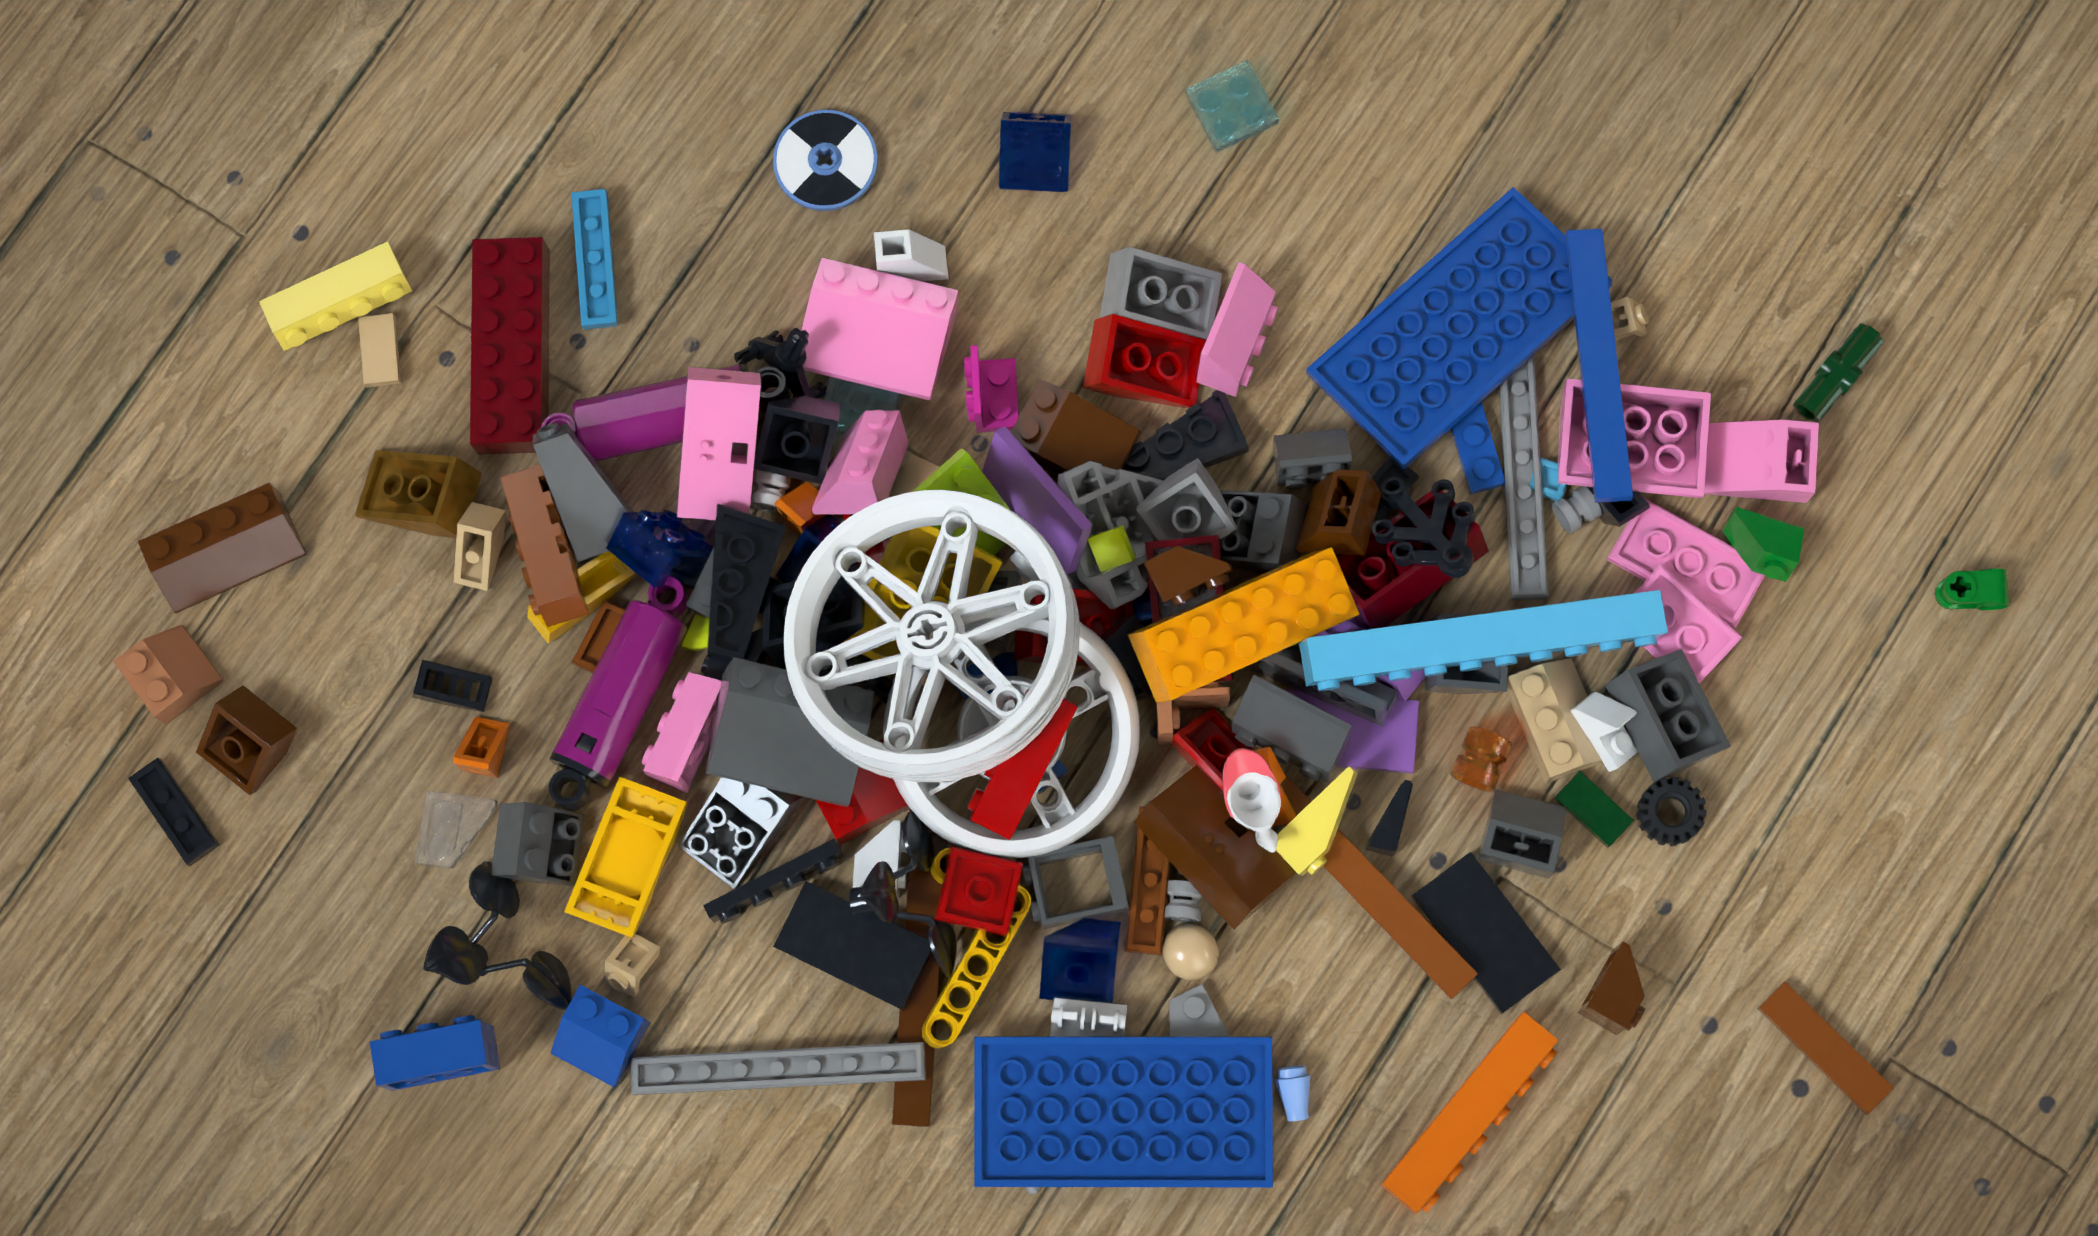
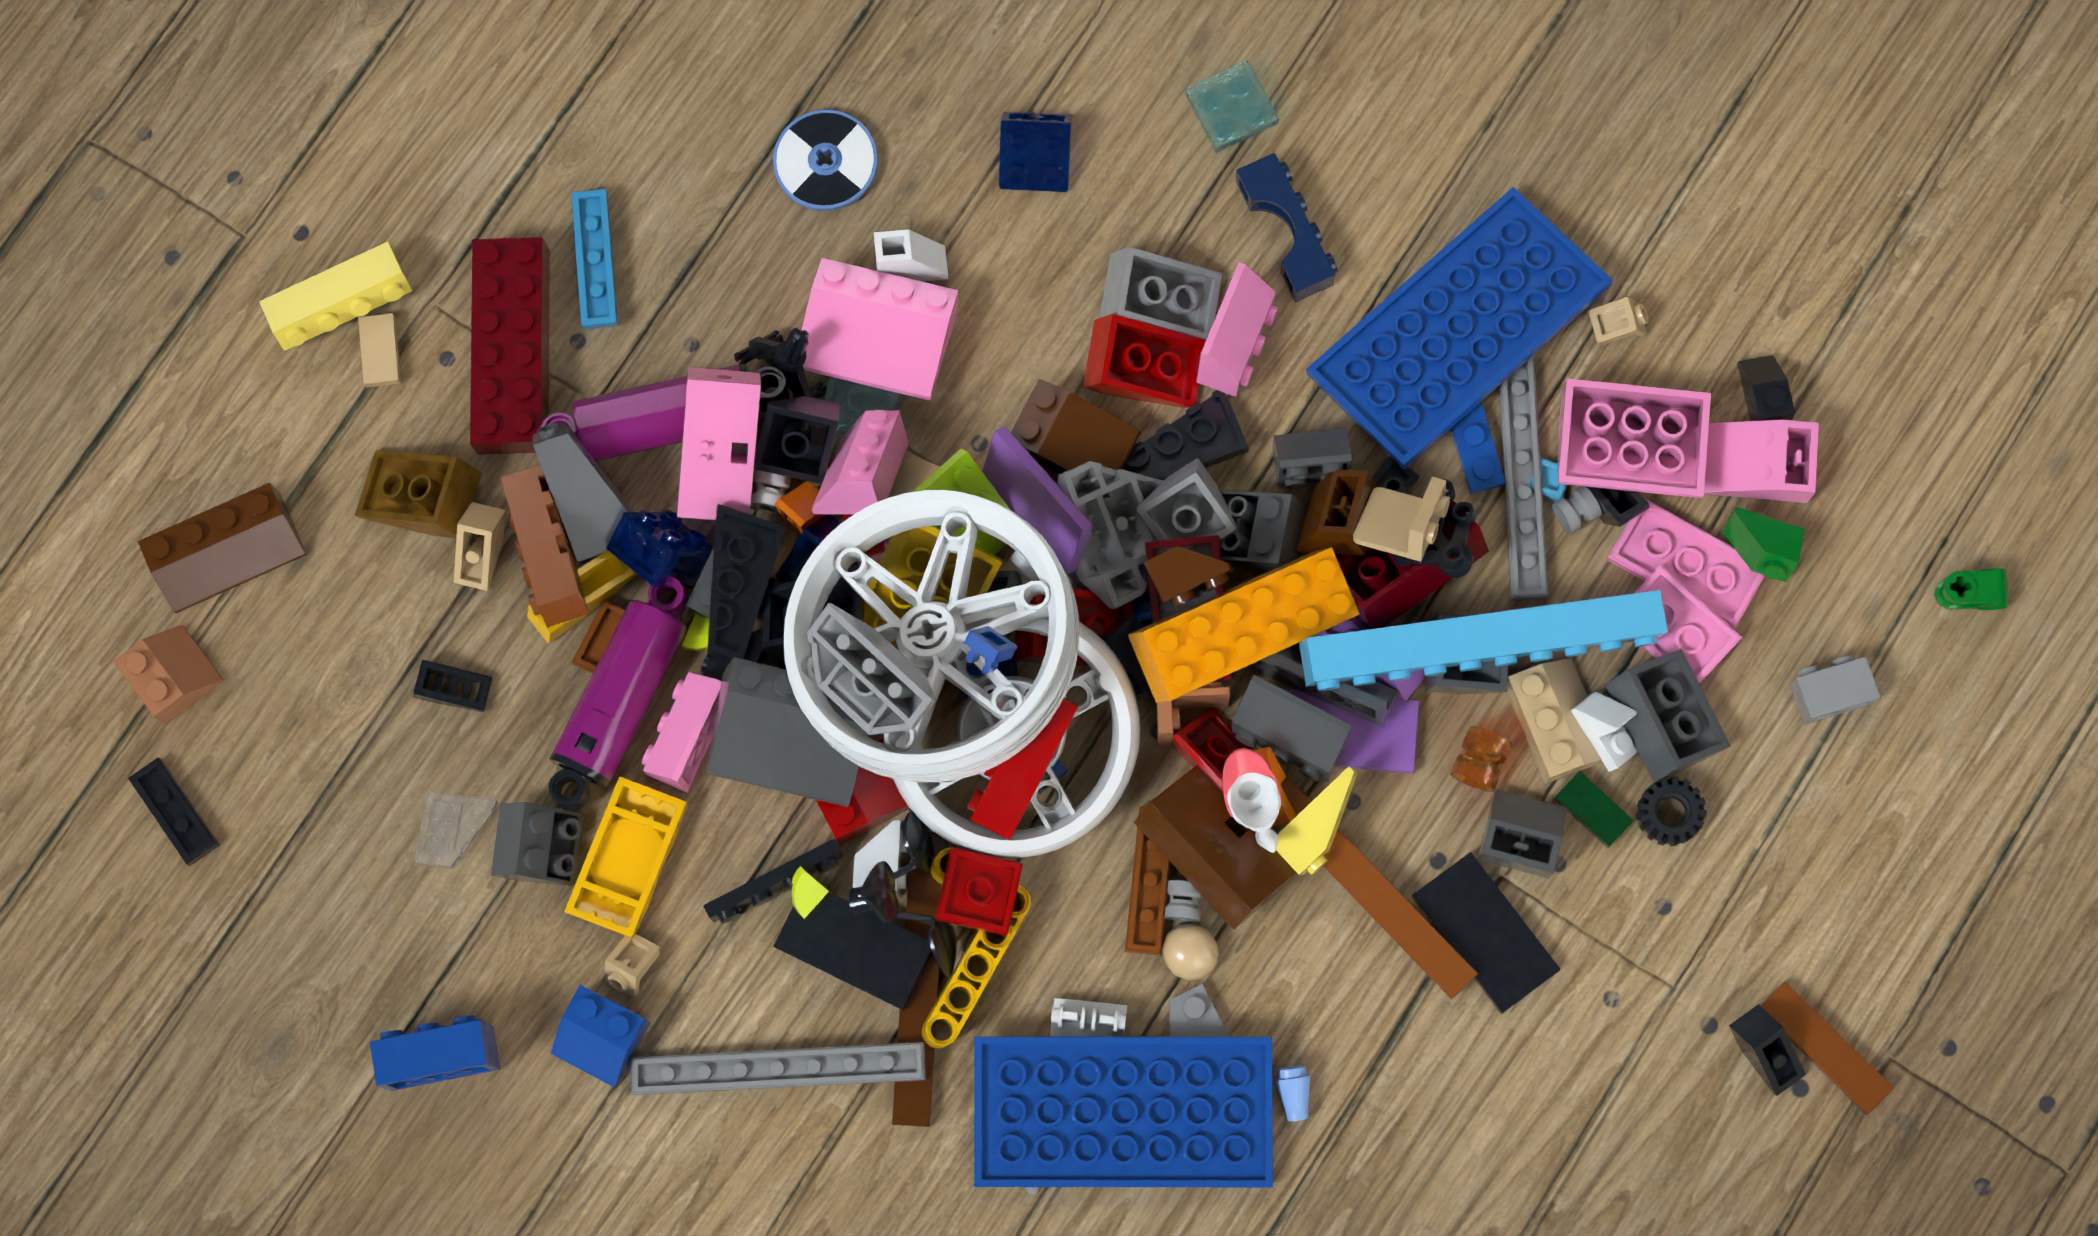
(245, 739): reddish brown slope -> none
(465, 960): black plant -> none
(483, 747): orange slope -> none
(737, 827): dark grey slope -> none
(806, 892): none -> neon yellow tile
(867, 674): none -> light grey wedge
(990, 645): none -> blue tile
(994, 392): dark pink bracket -> none
(1081, 961): clear blue slope -> none
(1111, 548): neon yellow tile -> none
(1113, 873): dark grey window -> none
(1268, 189): none -> dark blue arch
(1388, 830): black slope -> none
(1402, 521): none -> tan bracket
(1469, 1113): orange brick -> none
(1598, 366): blue tile -> none
(1616, 993): reddish brown slope -> none
(1766, 389): none -> black slope
(1768, 1049): none -> black slope
(1834, 689): none -> light grey brick
(1838, 373): dark green piece -> none

